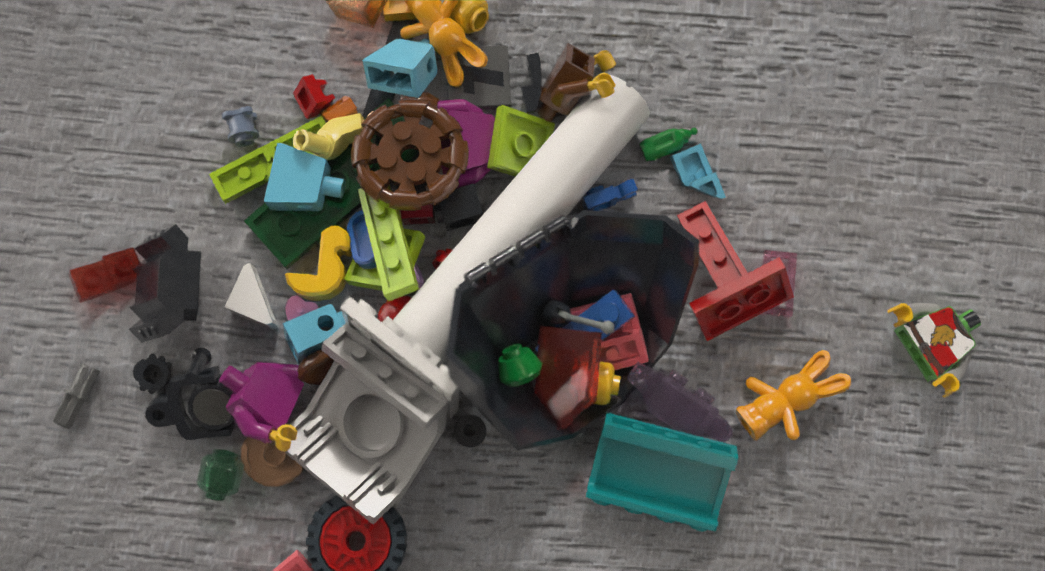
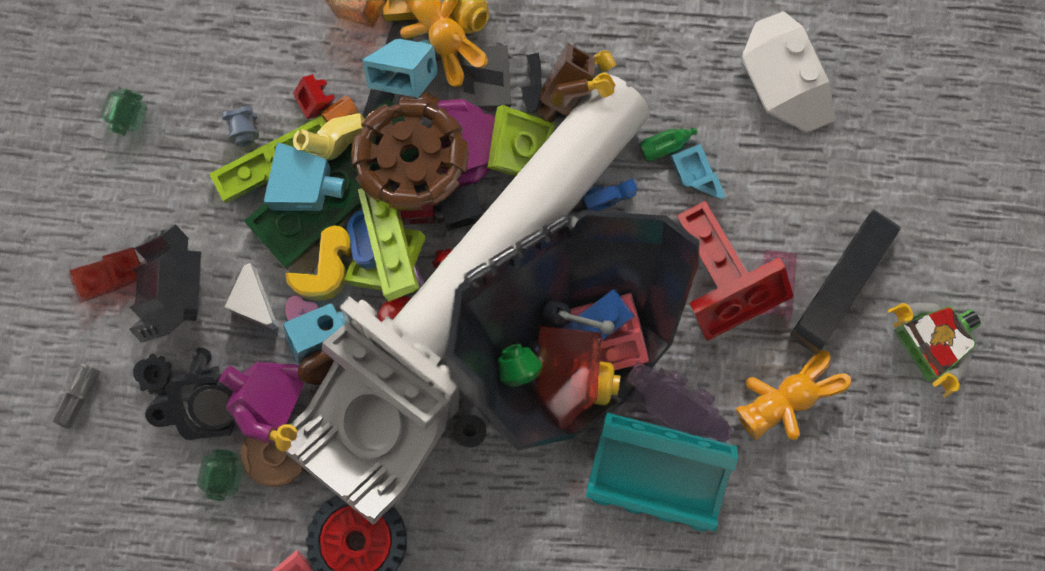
(124, 110): none -> clear green head
(788, 73): none -> white wedge
(845, 282): none -> black beam

